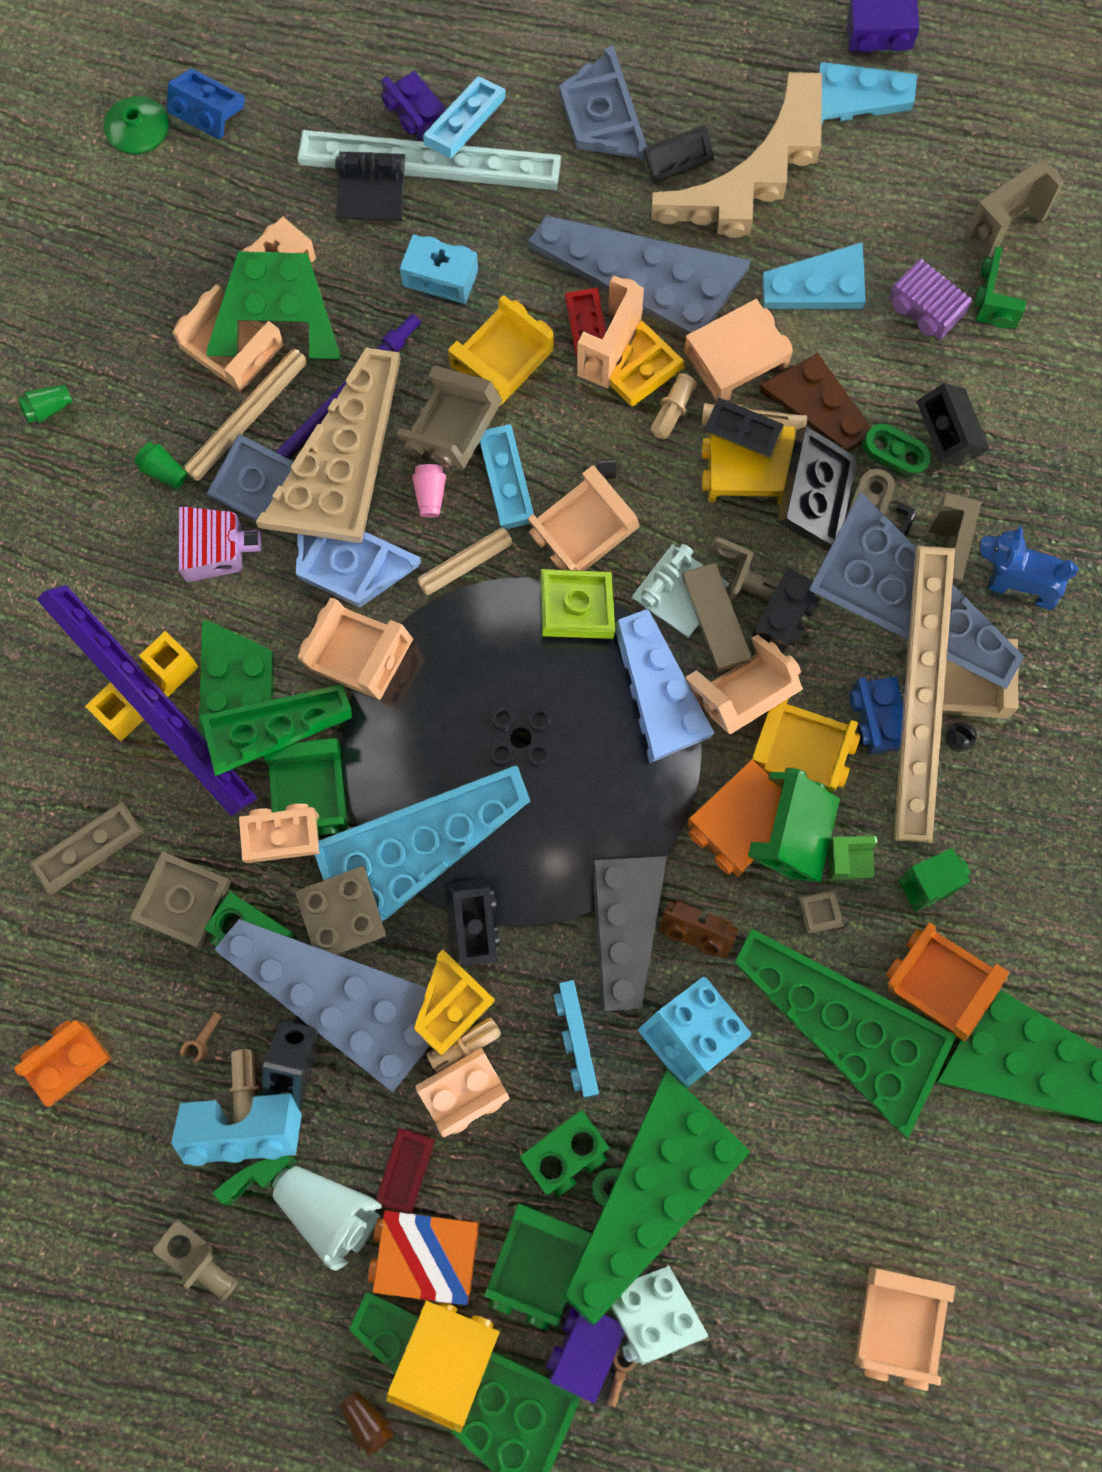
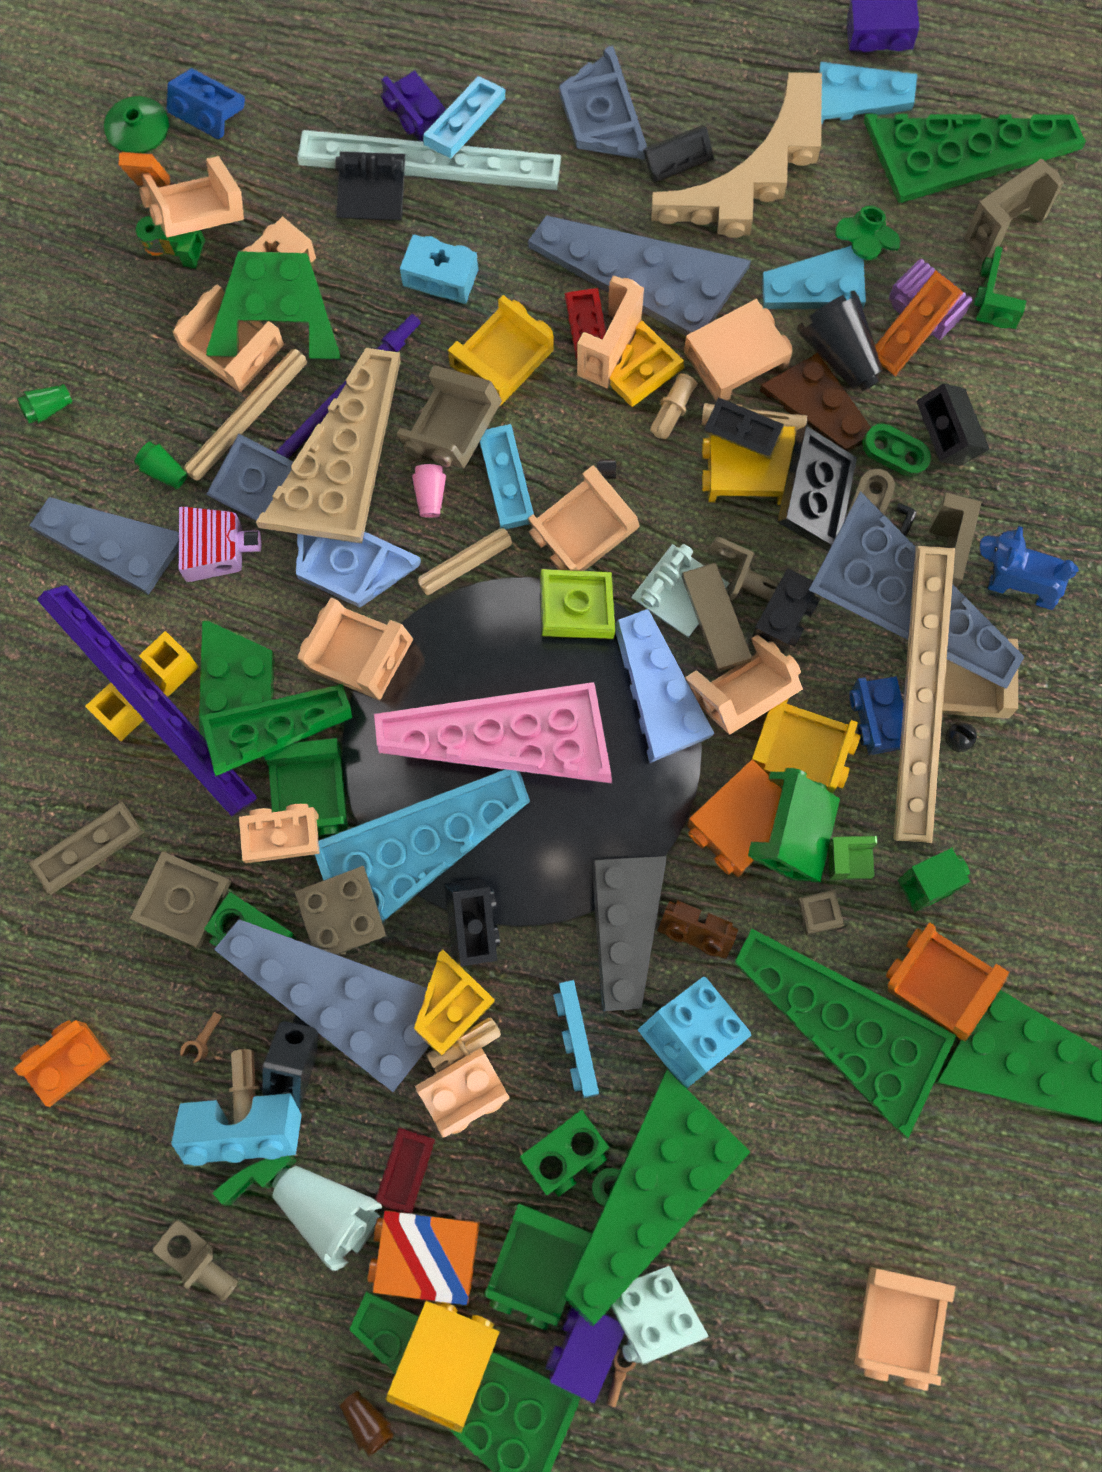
(116, 544): none -> sand blue wing
(139, 163): none -> orange tile
(185, 246): none -> green leg
(194, 203): none -> light nougat panel
(526, 732): none -> bright pink wing
(844, 341): none -> black cone
(868, 233): none -> green plate
(916, 322): none -> orange tile
(958, 149): none -> green wing

